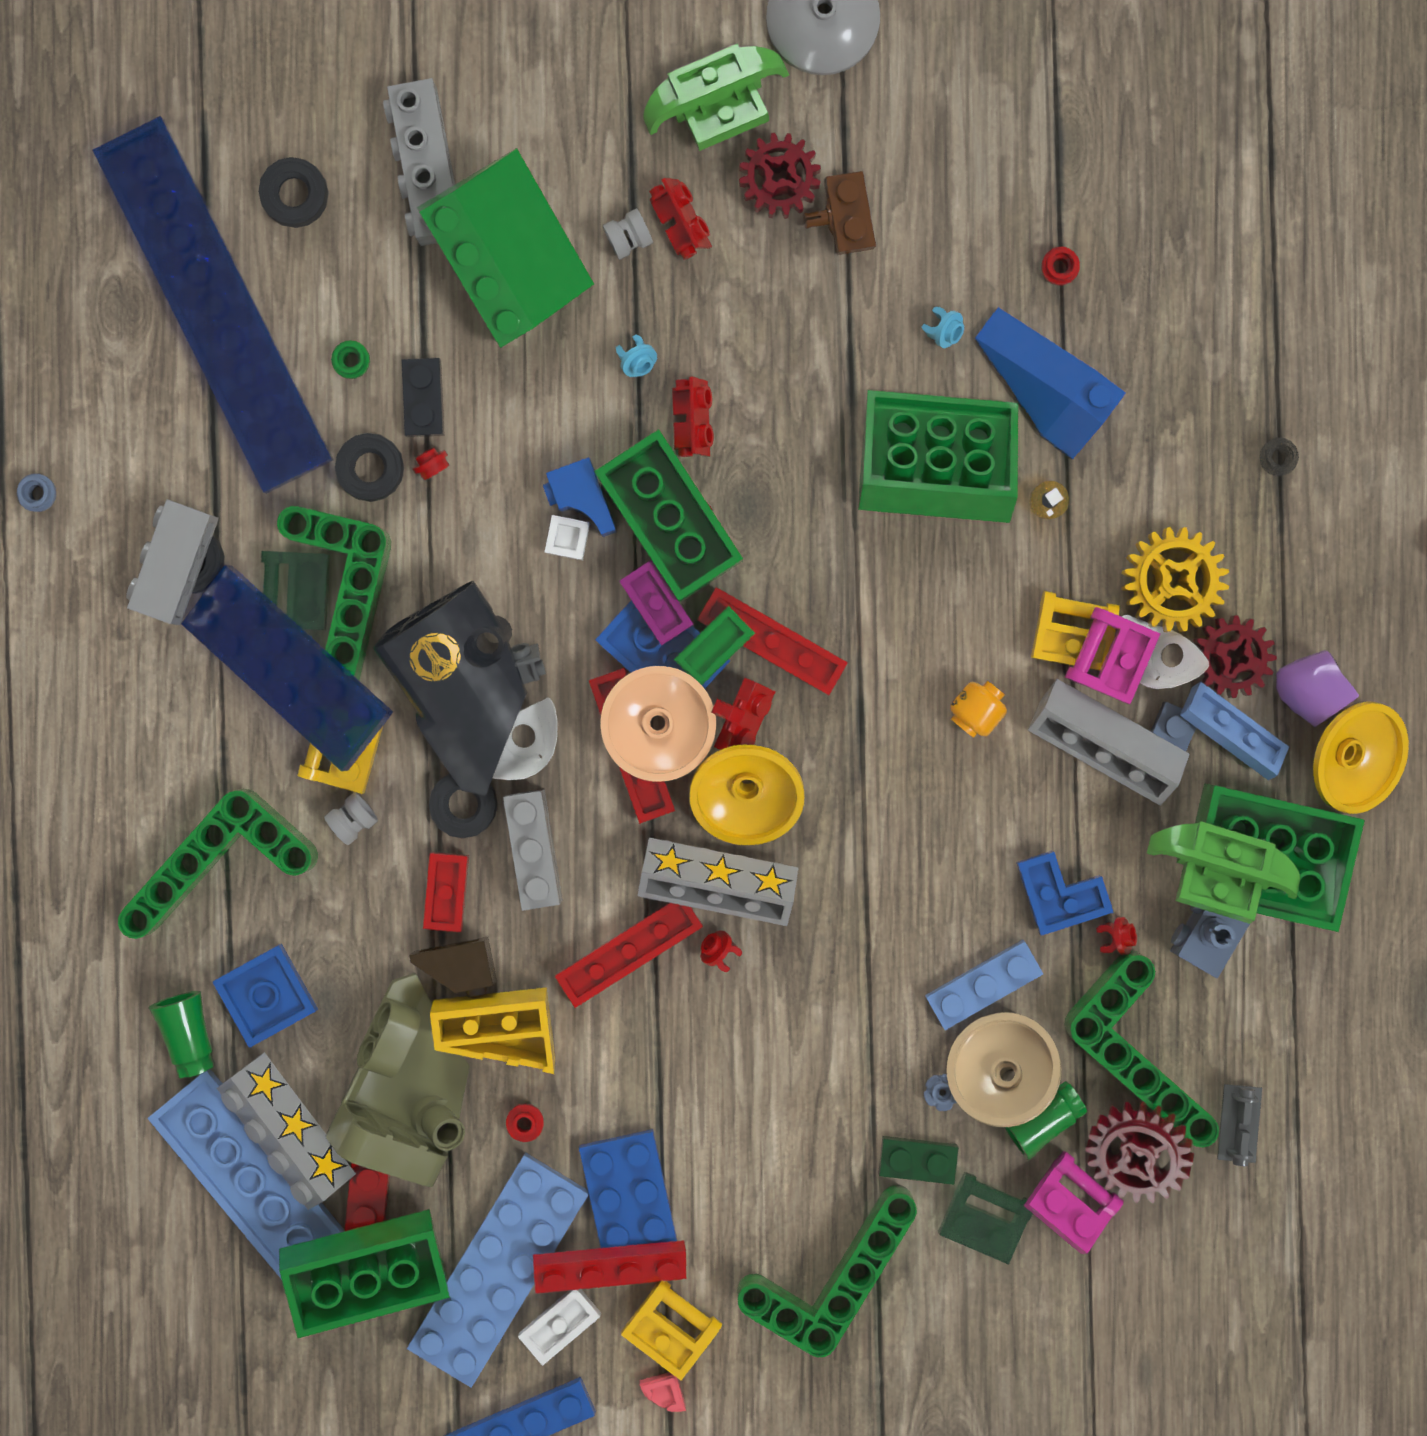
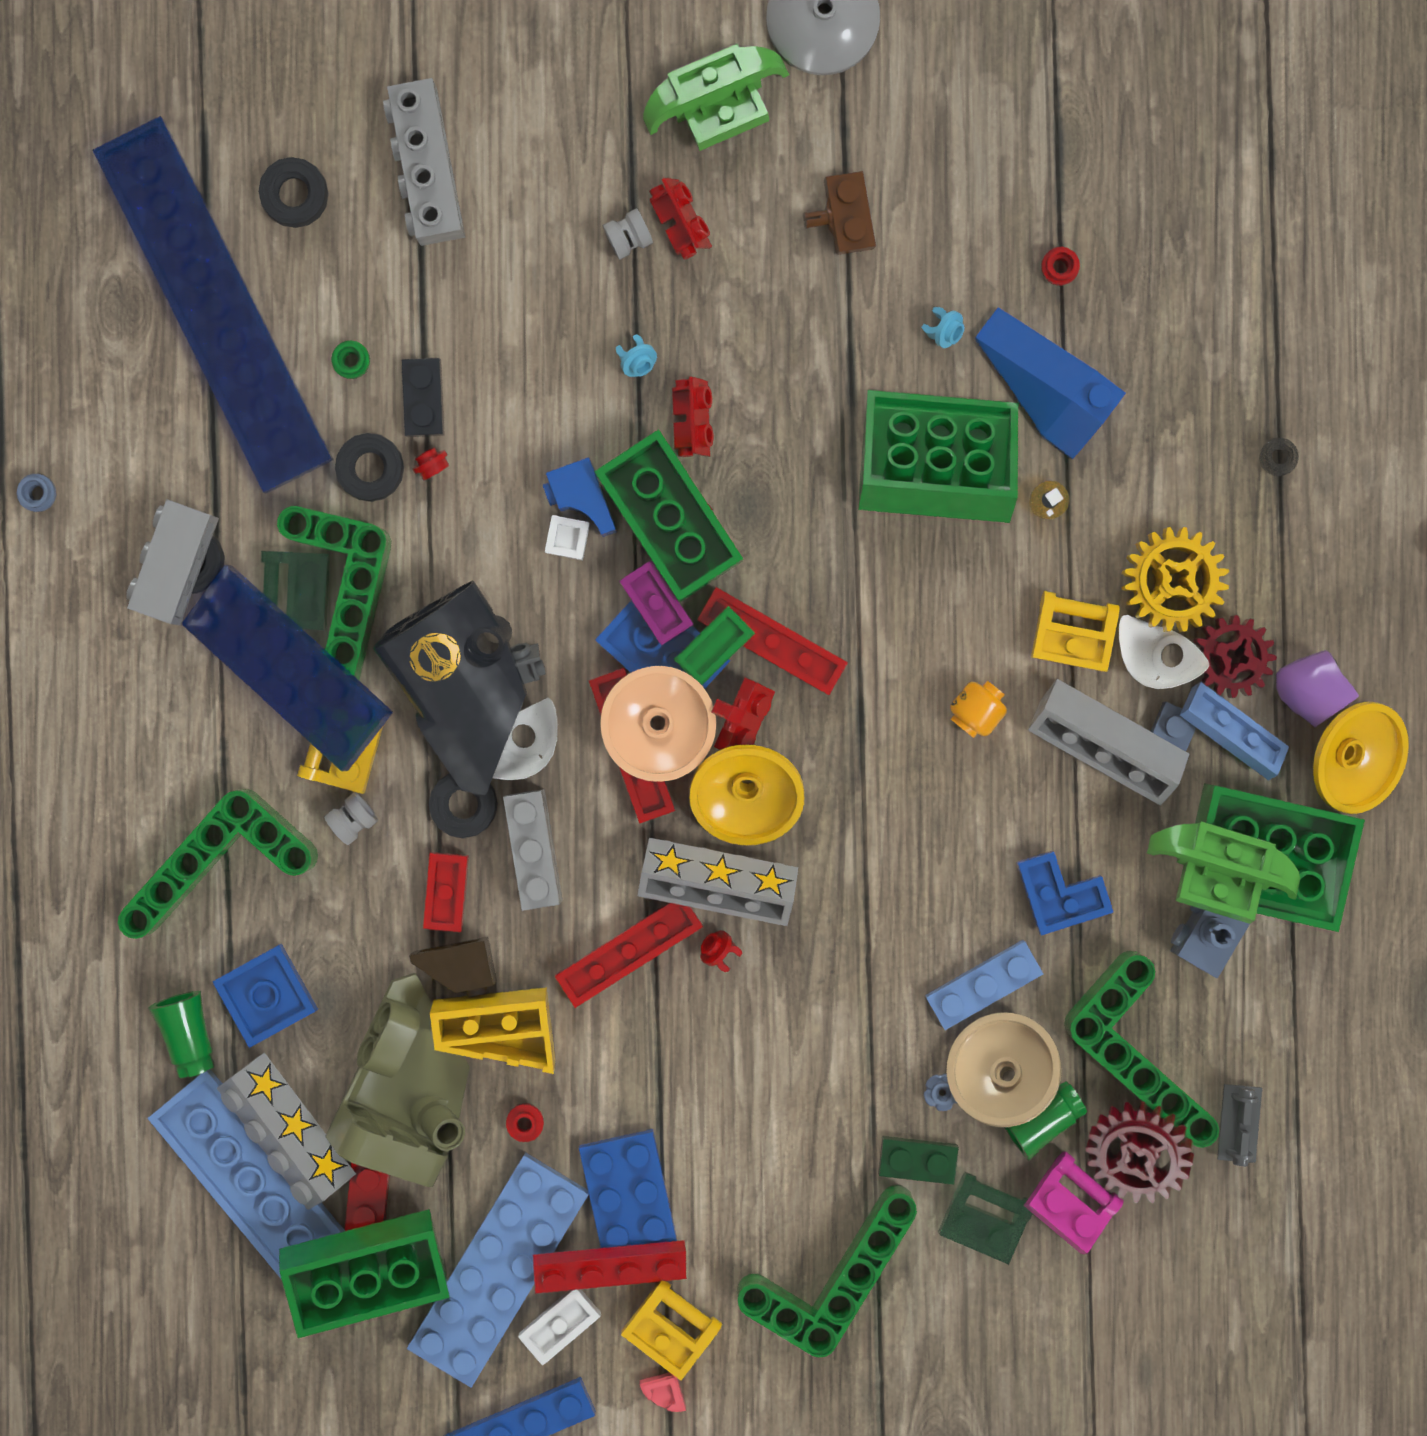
(506, 247): green slope -> none
(768, 165): dark red gear -> none
(1123, 936): red plate -> none
(1124, 660): dark pink plate -> none

